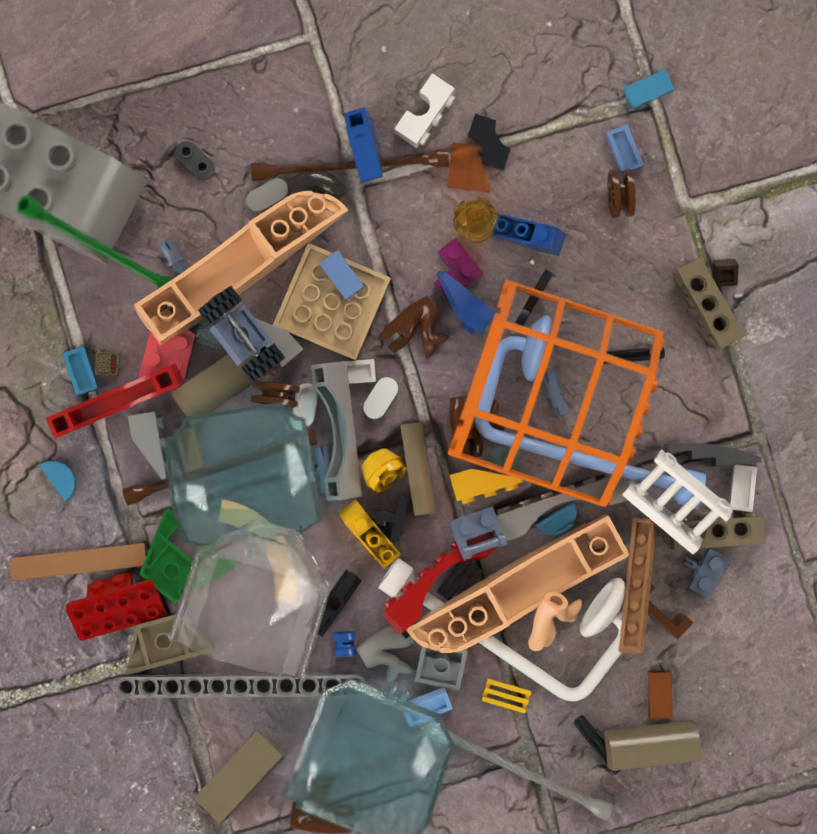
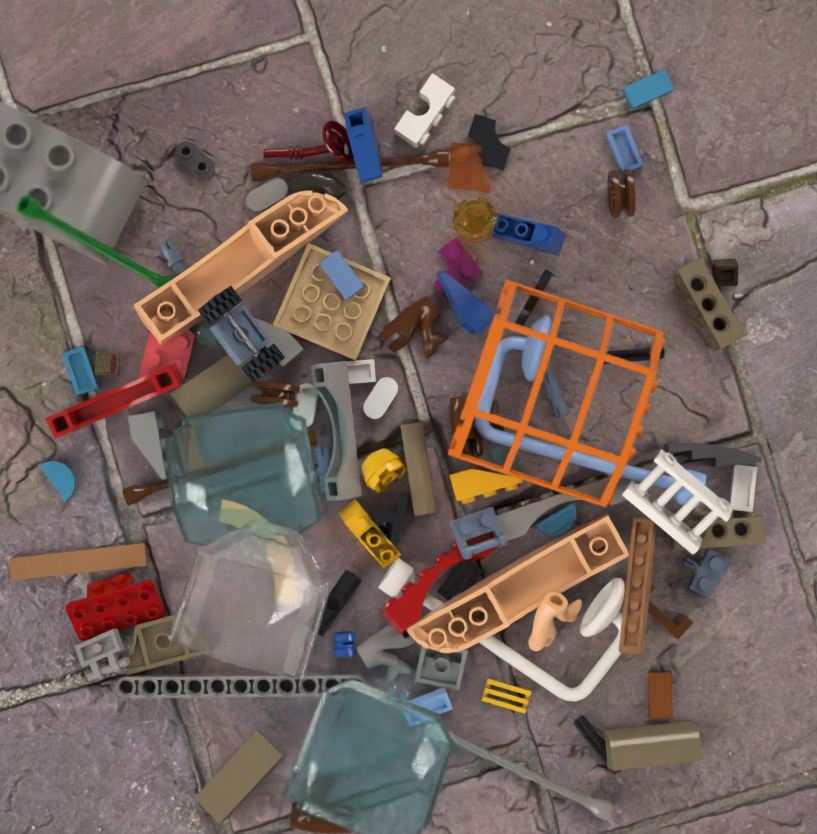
(99, 648): none -> light grey plate
(166, 562): green wing -> none
(333, 145): none -> dark red dish

